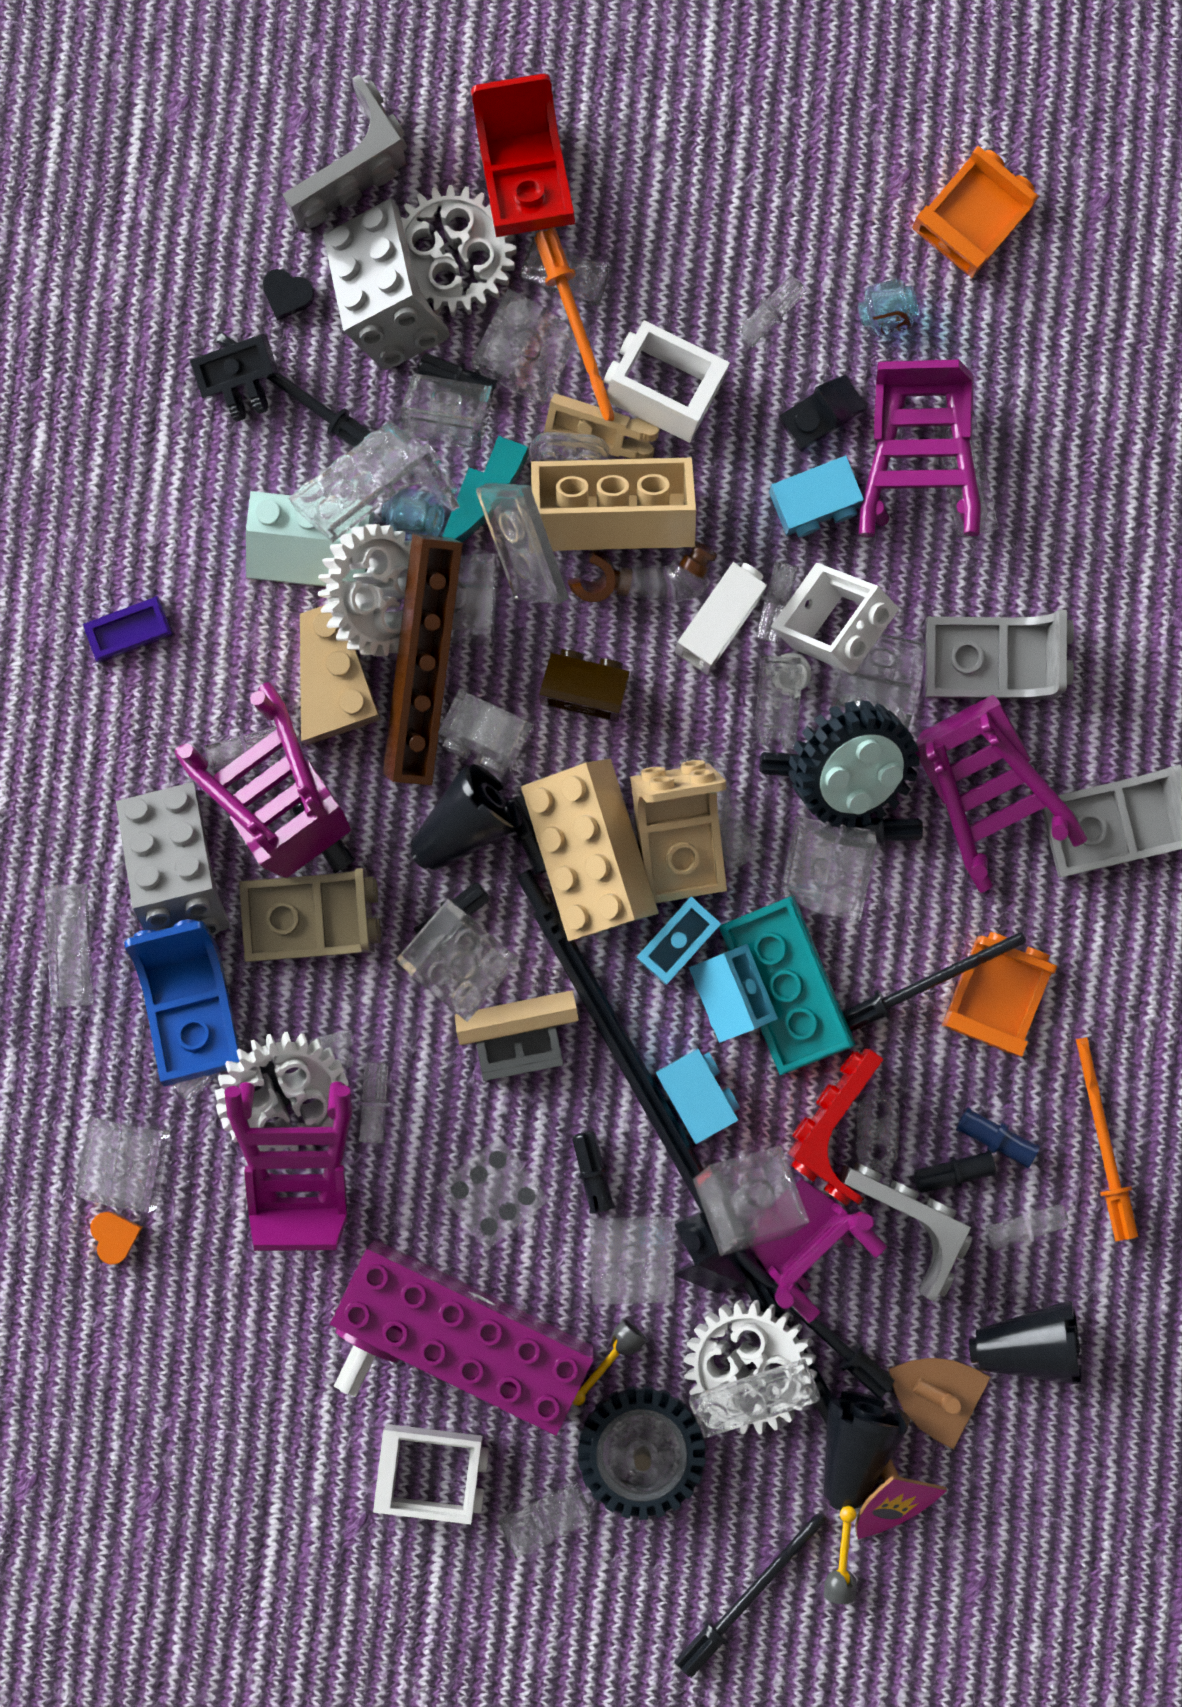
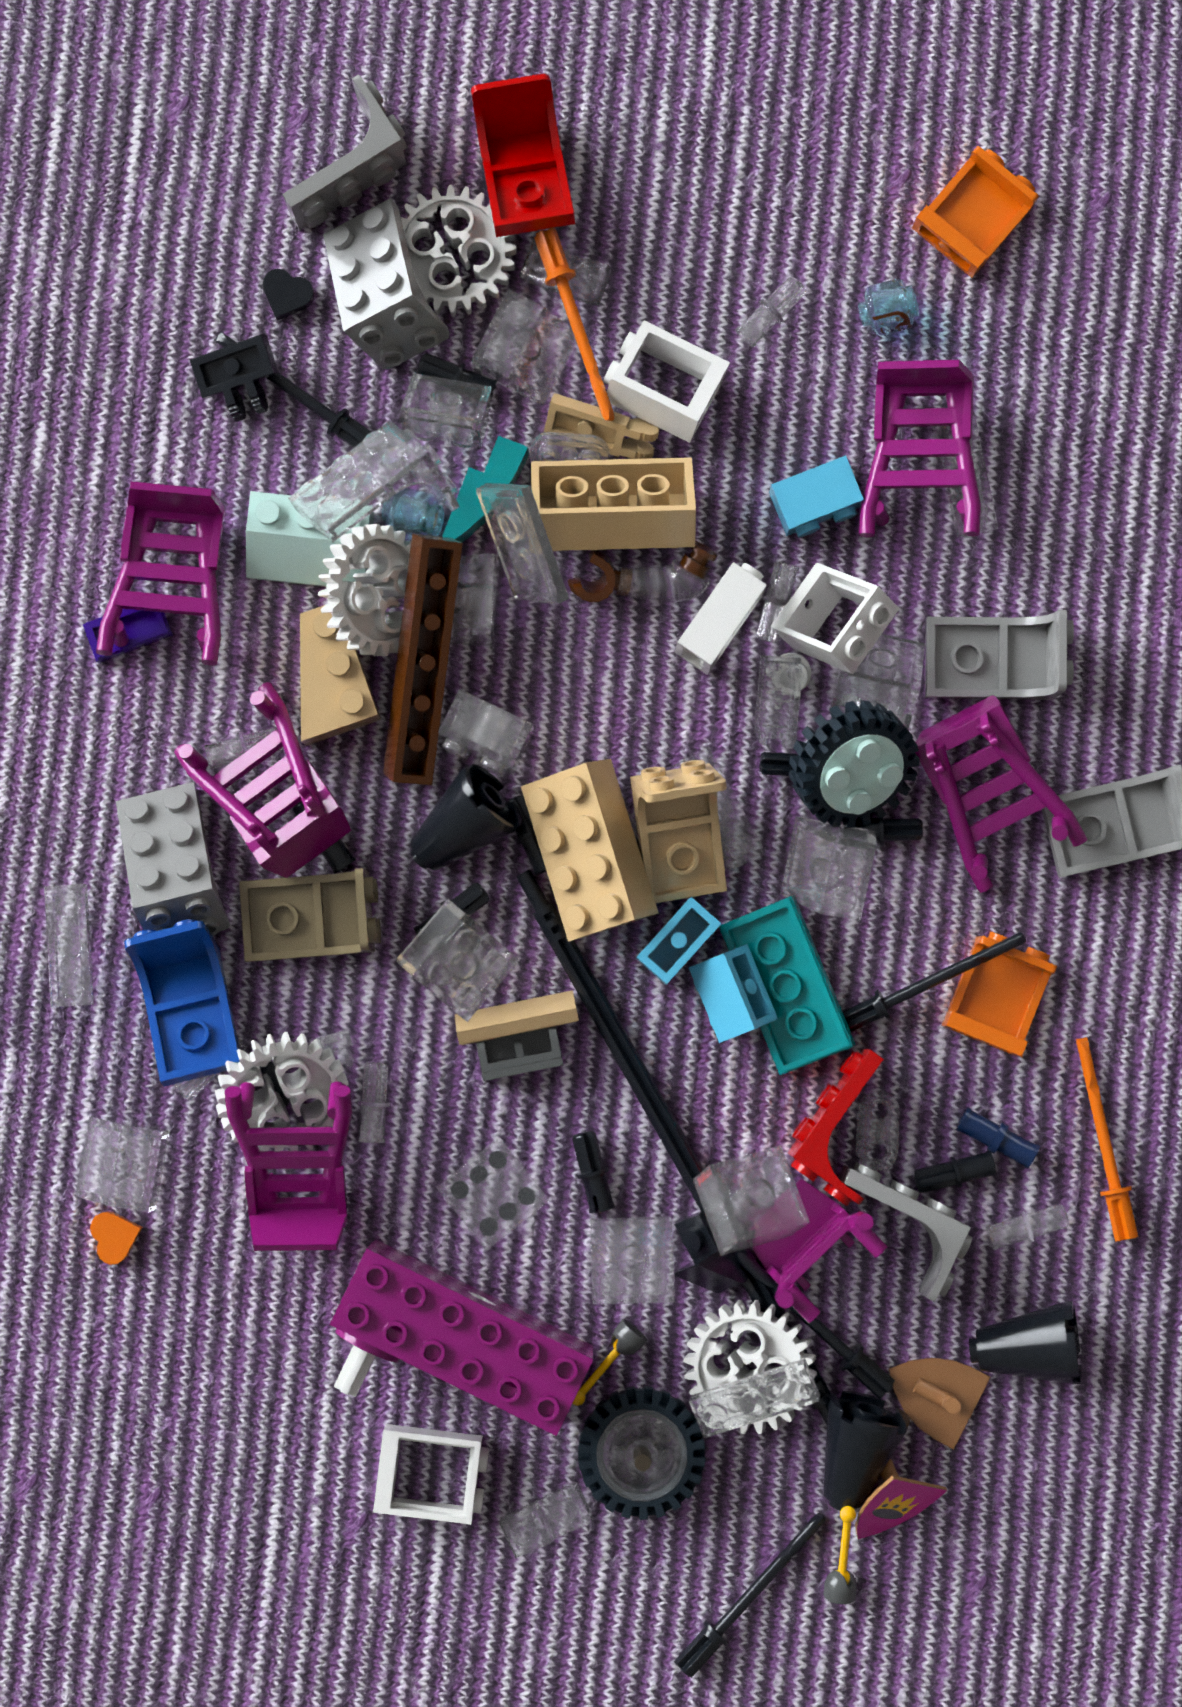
(173, 504): none -> magenta hand
(584, 685): dark brown slope -> none
(698, 1095): medium azure brick -> none
(822, 412): black slope -> none

